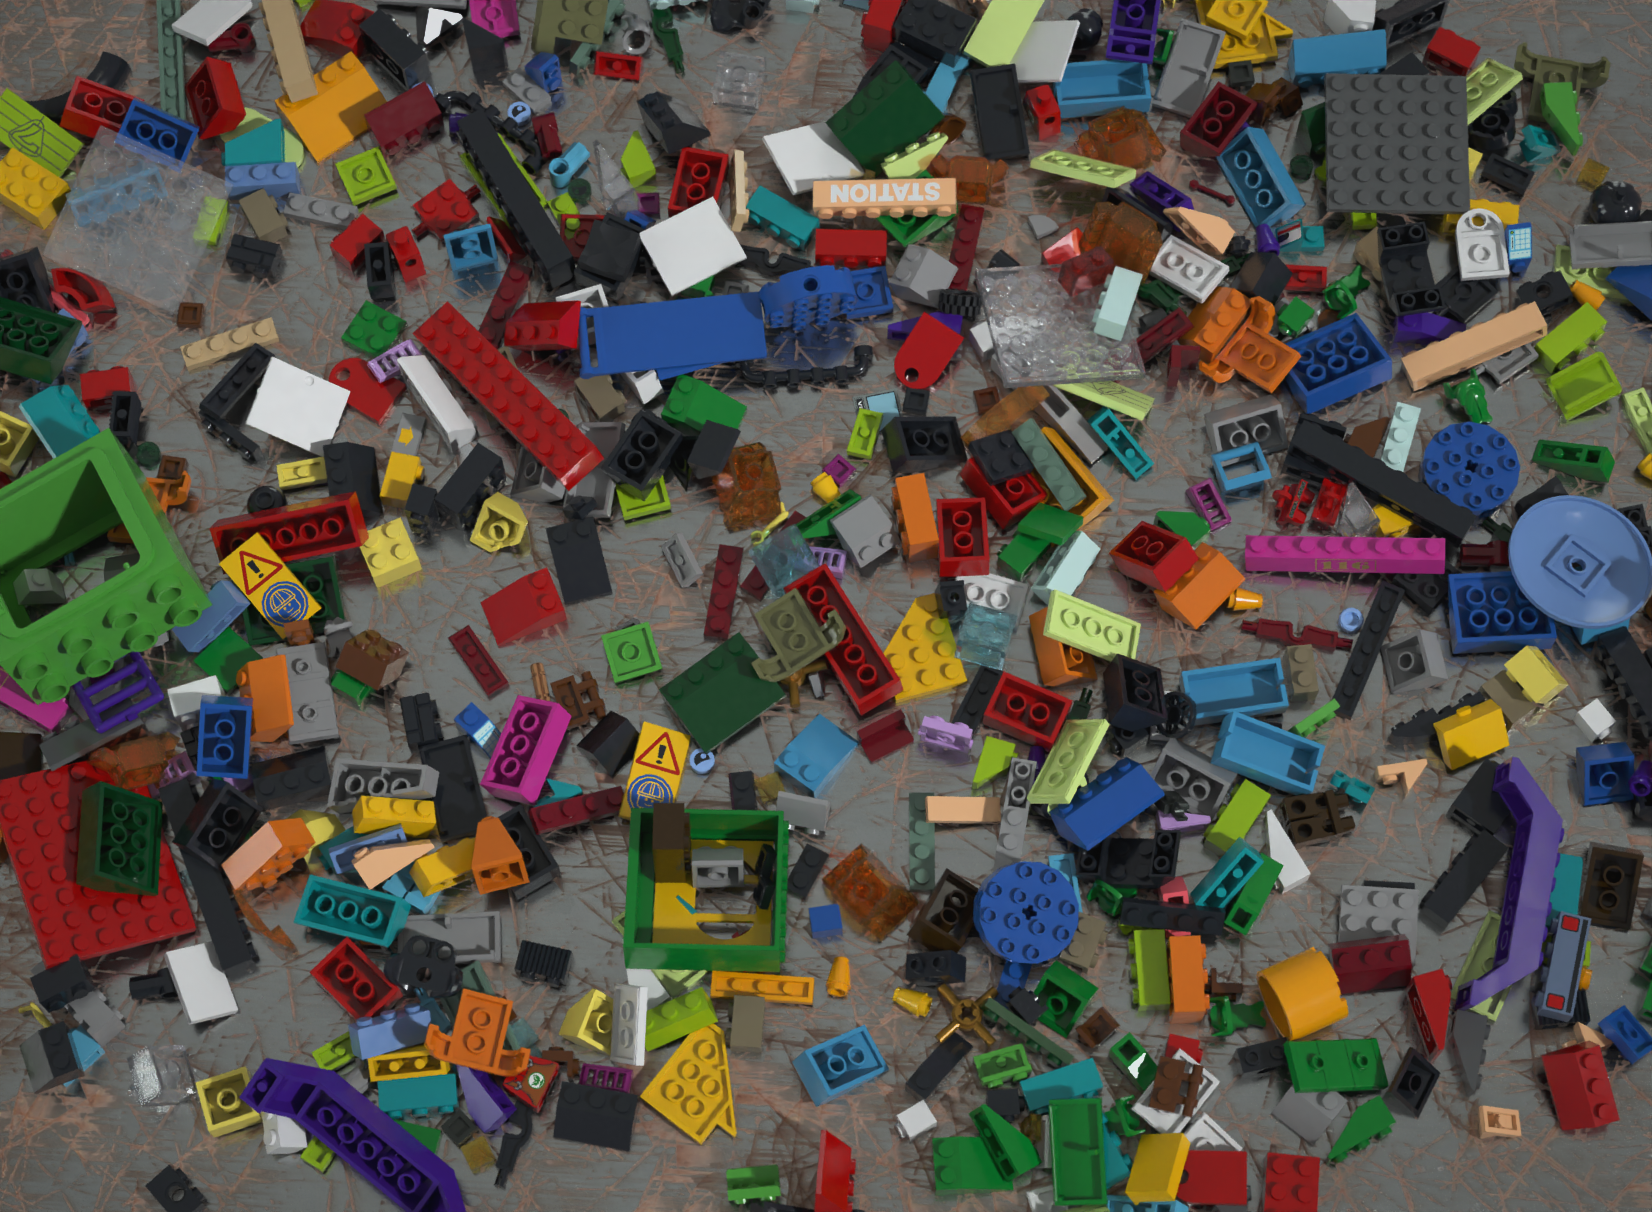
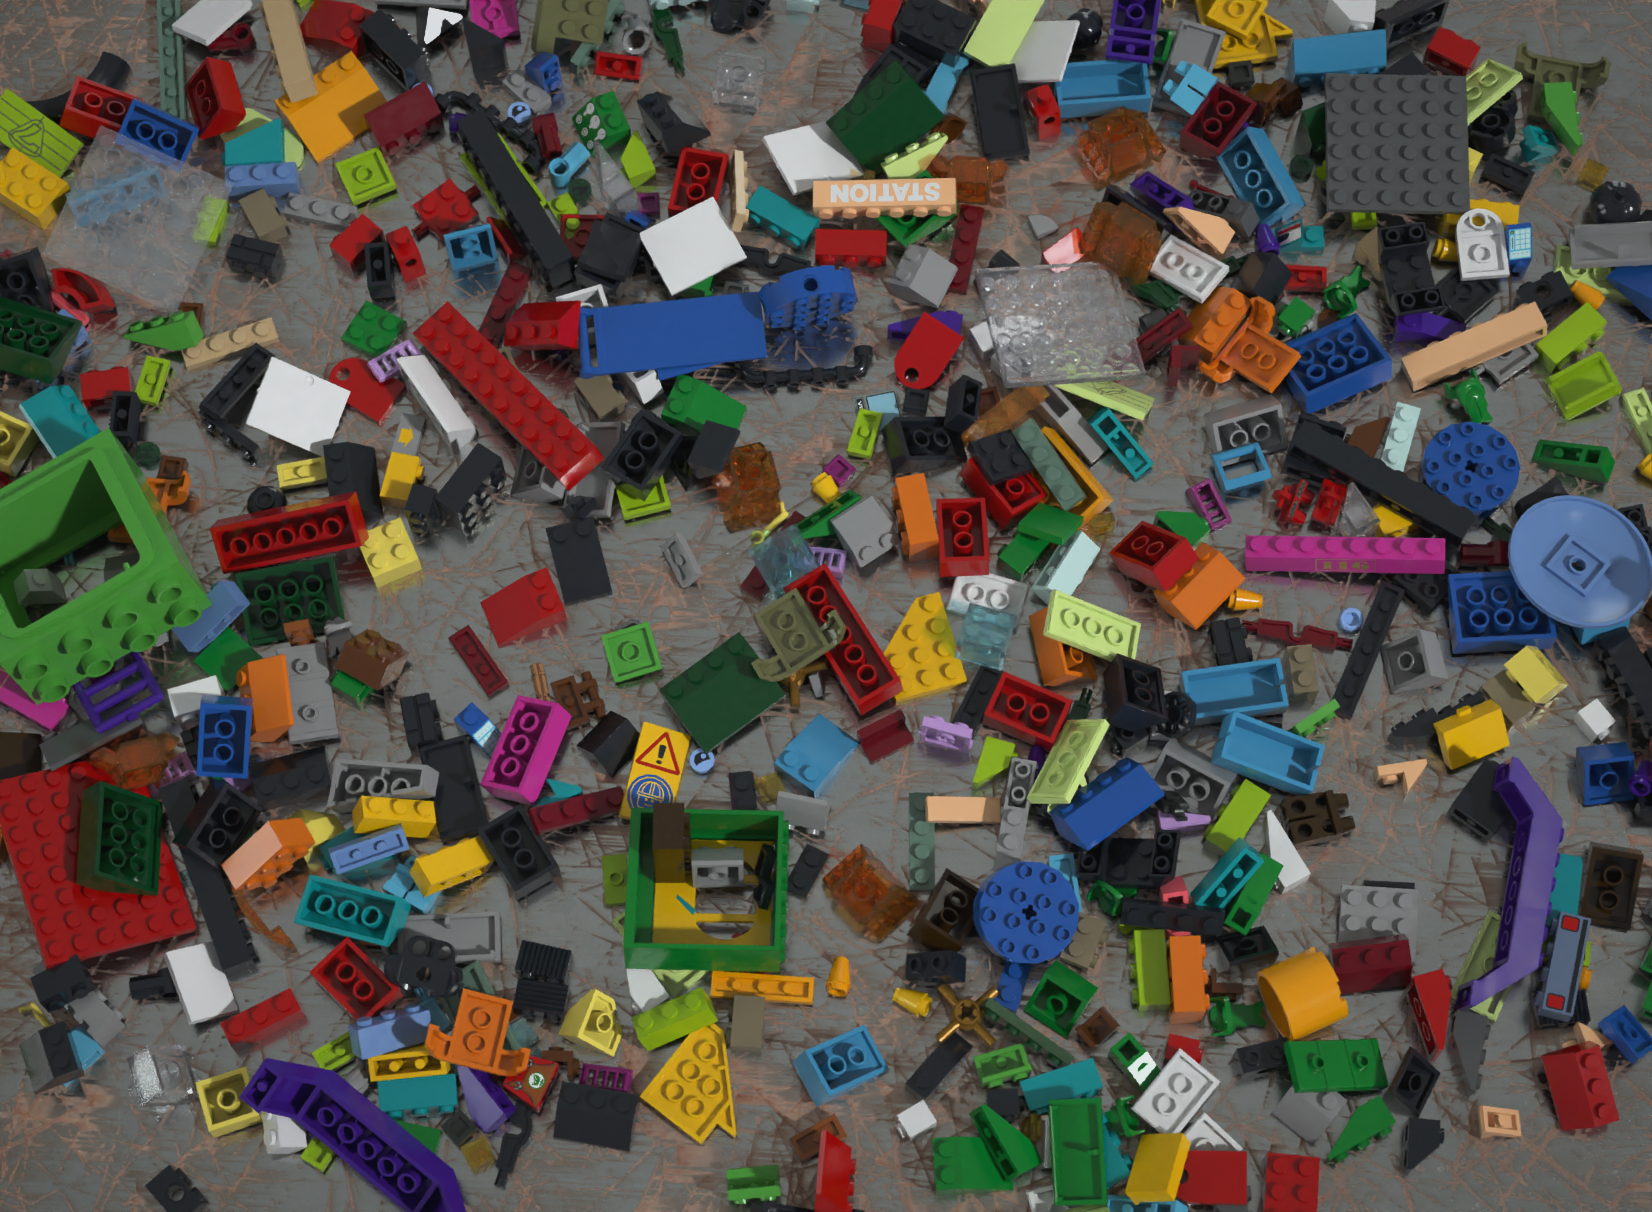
(152, 380): none -> lime plate
(171, 332): none -> bright green slope
(262, 1020): none -> red brick
(269, 584): yellow tile -> none
(385, 860): light nougat slope -> none
(496, 858): orange slope -> none
(499, 523): light yellow slope -> none
(541, 1000): none -> black brick
(602, 121): none -> green slope
(615, 878): none -> lime plate
(629, 1024): white tile -> none
(723, 592): dark red plate -> none
(808, 1141): none -> dark orange plate
(825, 921): blue panel -> none
(872, 293): blue plate -> none
(946, 607): black brick -> none
(959, 302): black tyre -> none
(963, 404): none -> black brick
(1025, 1005): black brick -> none
(1083, 168): yellowish green tile -> none
(1085, 271): clear red brick -> none
(1101, 523): none -> clear yellow plate
(1116, 303): light aqua brick -> none
(1168, 1083): reddish brown plate -> none
(1194, 77): none -> medium azure hips
(1228, 642): none -> black brick
(1238, 213): none -> dark grey slope
(1239, 244): black plate -> none
(1246, 951): none -> black slope
(1357, 789): teal plate -> none
(1420, 1141): none -> black slope
(1445, 250): none -> yellow cone
(1464, 879): black brick -> none

